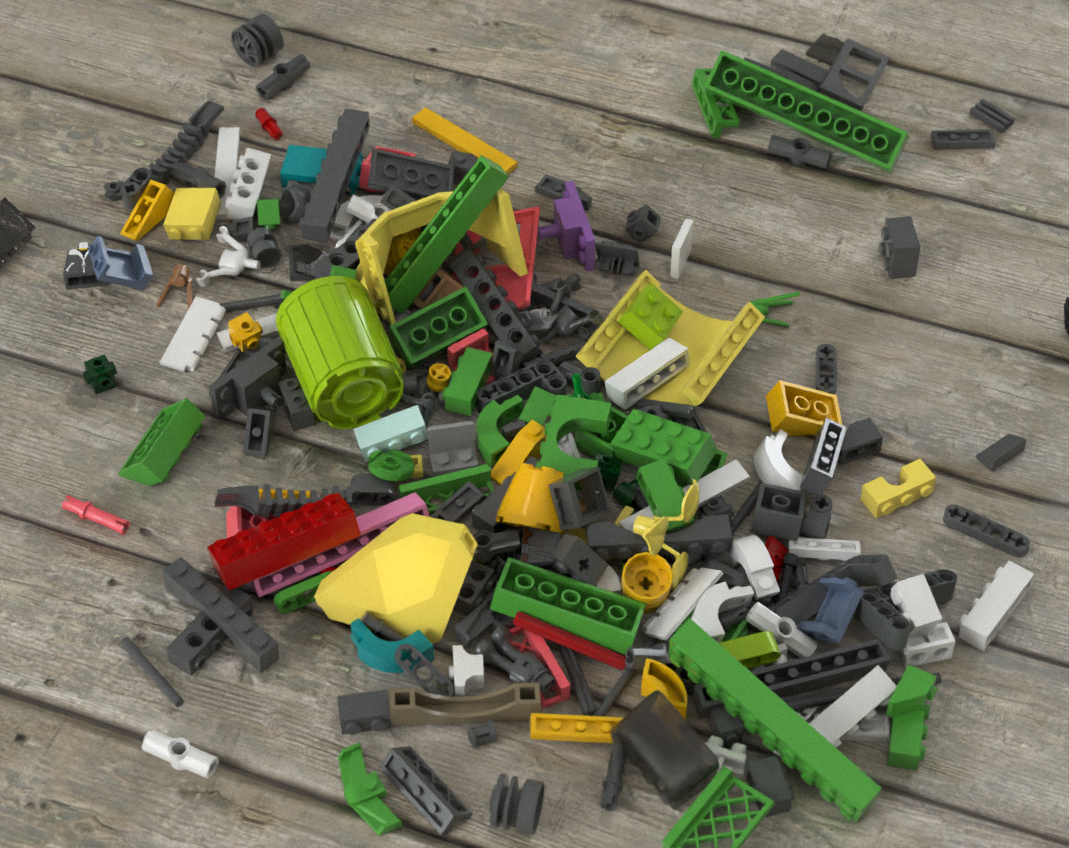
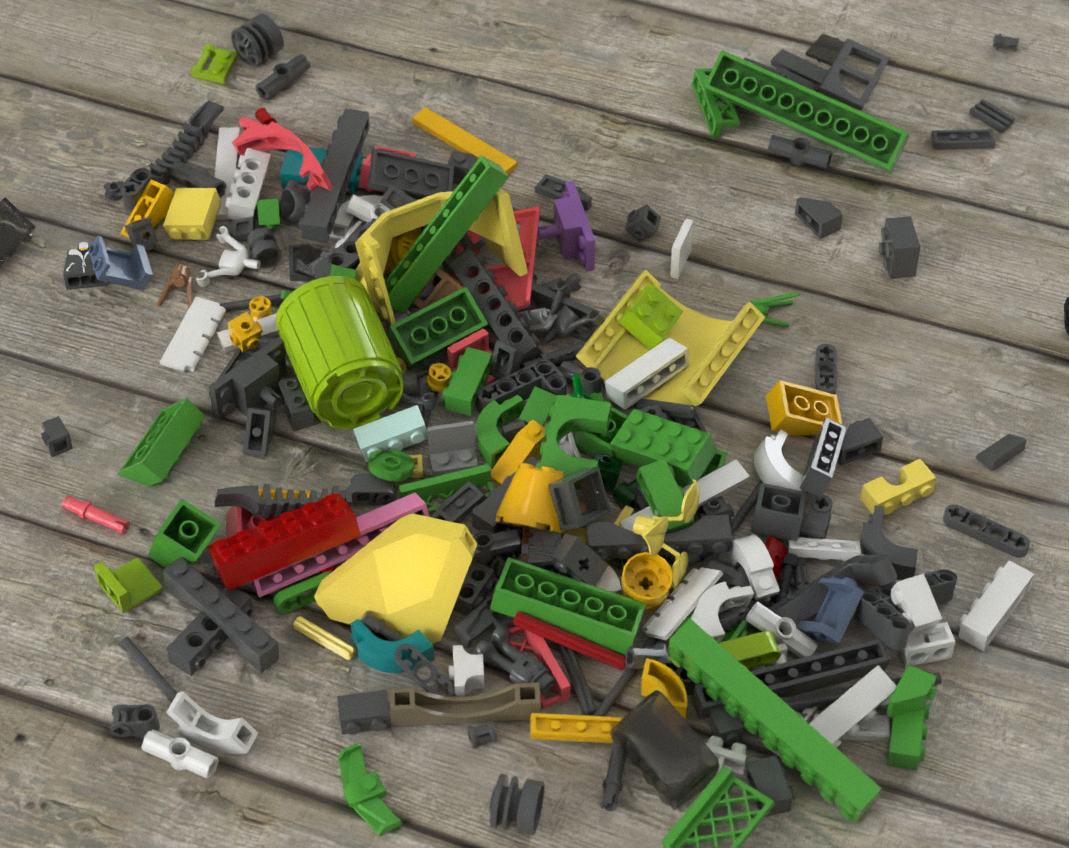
(56, 436): none -> dark grey brick
(100, 374): dark green brick -> none
(127, 584): none -> lime bracket
(133, 720): none -> dark grey piece
(137, 228): none -> dark grey brick
(183, 535): none -> bright green slope
(209, 731): none -> white arch
(220, 66): none -> lime plate
(260, 307): none -> yellow wheel
(275, 137): none -> coral slope
(324, 638): none -> light yellow axle
(424, 788): dark grey fence -> none
(624, 254): dark grey hinge -> none
(819, 216): none -> dark grey slope
(875, 543): none -> dark grey arch
(1005, 42): none -> dark grey pin

